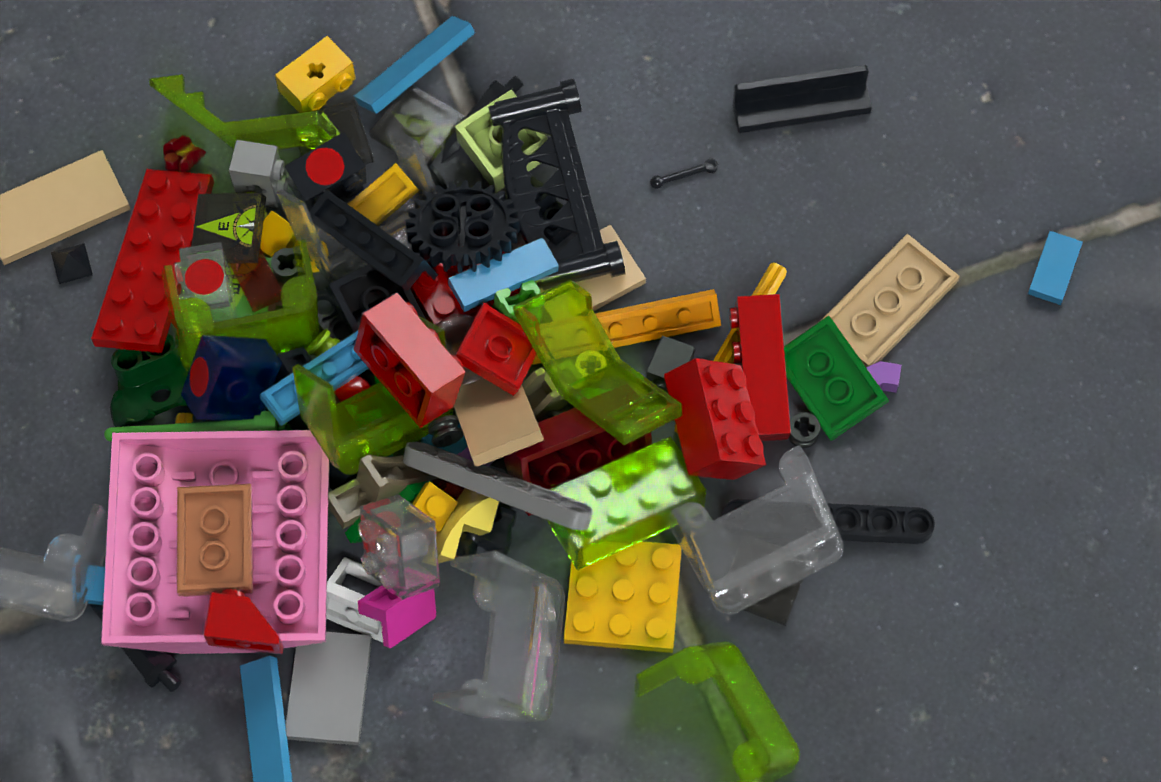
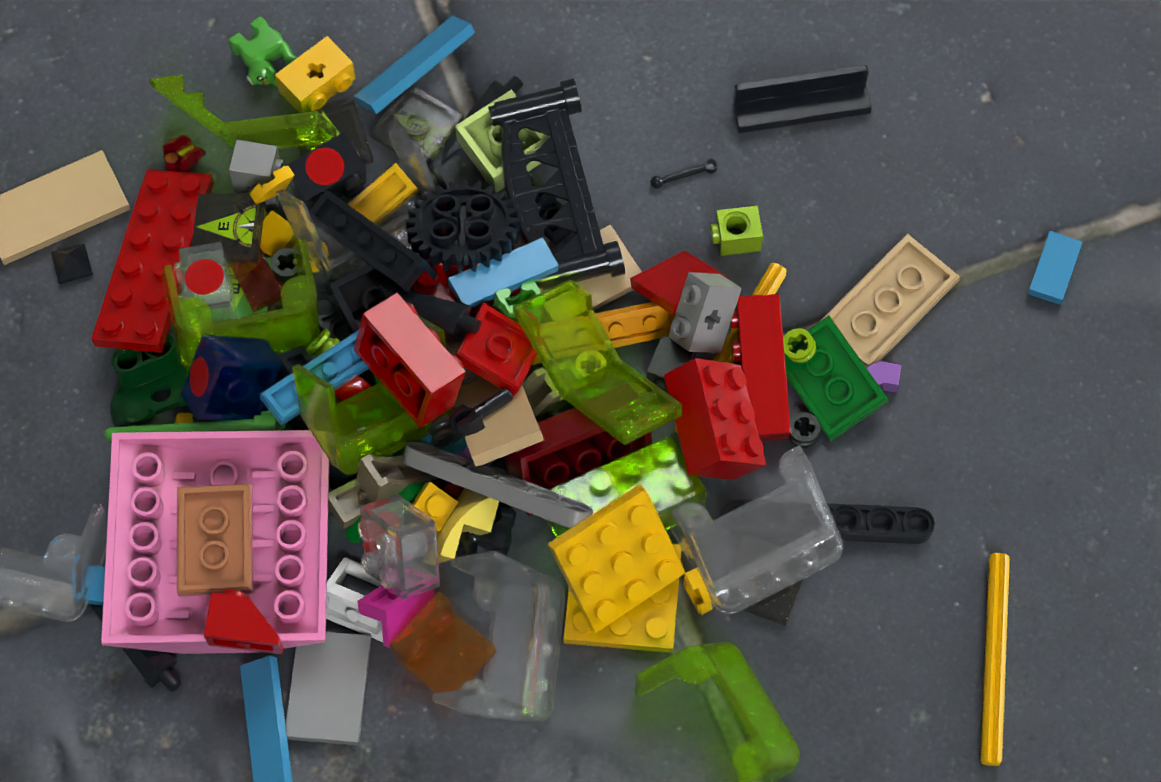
(262, 49): none -> bright green animal
(266, 191): none -> yellow tile
(441, 312): none -> black bar
(441, 647): none -> clear orange bracket
(469, 420): none -> black bar
(617, 558): none -> yellow plate
(667, 279): none -> red tile
(697, 591): none -> yellow tile
(704, 312): none -> light grey brick
(743, 218): none -> lime brick
(801, 355): none -> lime bush
(995, 660): none -> yellow axle

